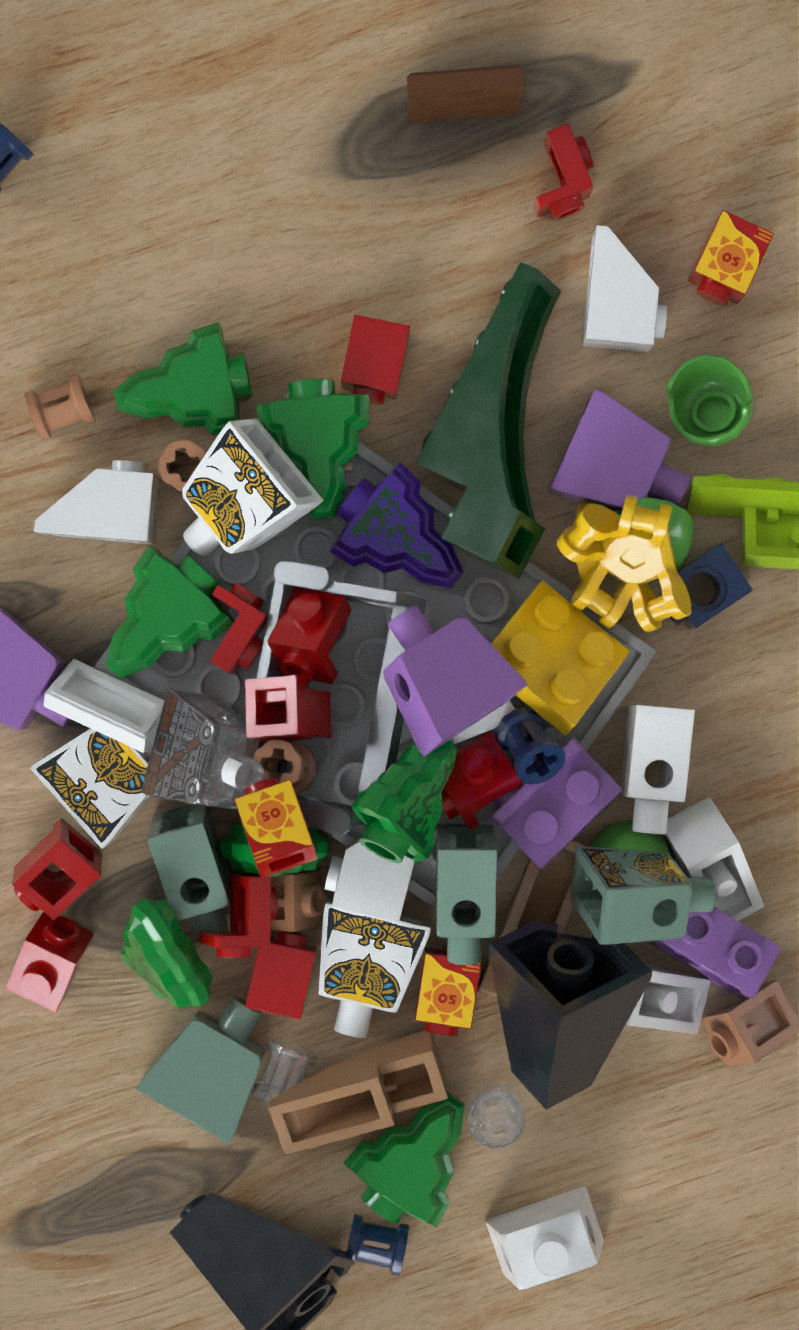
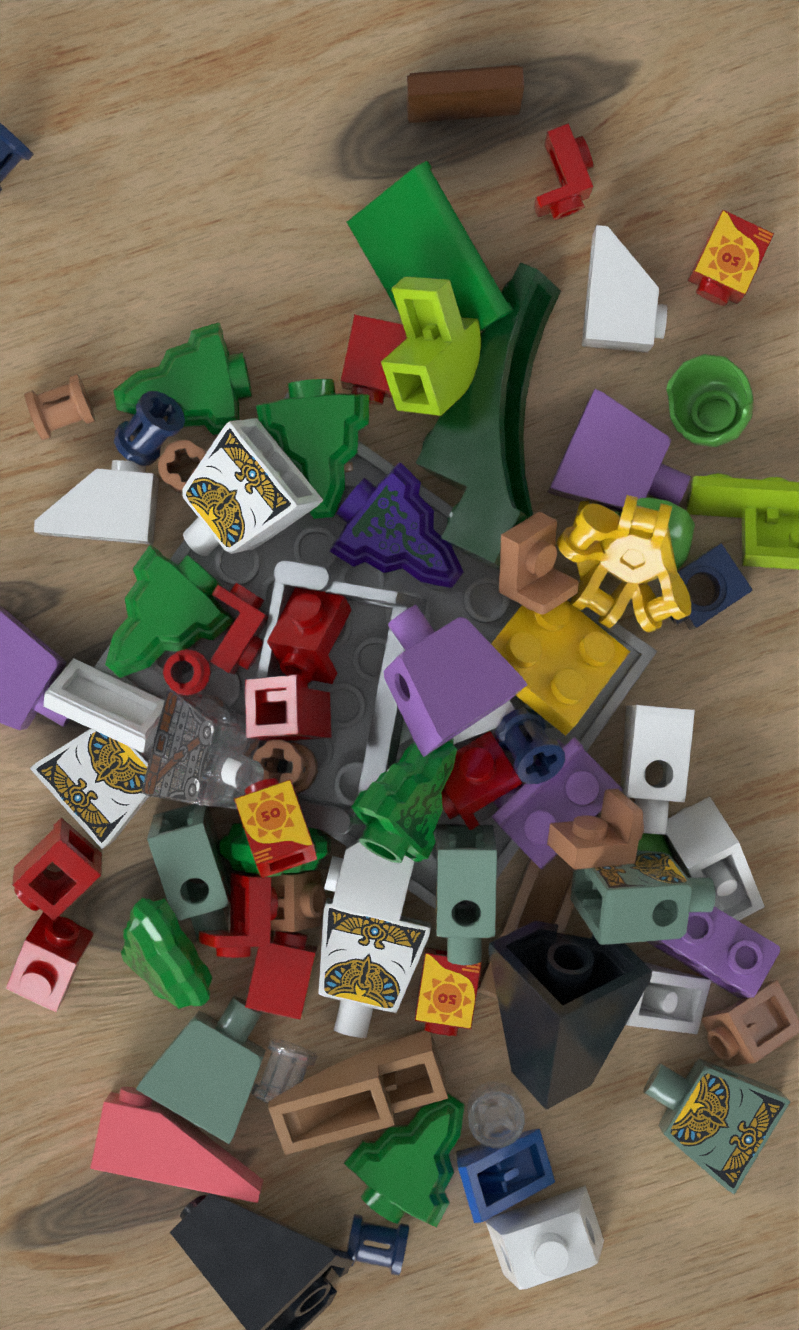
(149, 428): none -> dark blue bush
(162, 1147): none -> coral slope
(173, 672): none -> red pin
(419, 235): none -> green piece
(440, 349): none -> lime brick
(505, 1175): none -> blue slope
(528, 566): none -> nougat bracket
(602, 840): none -> nougat bracket
(717, 1117): none -> torso

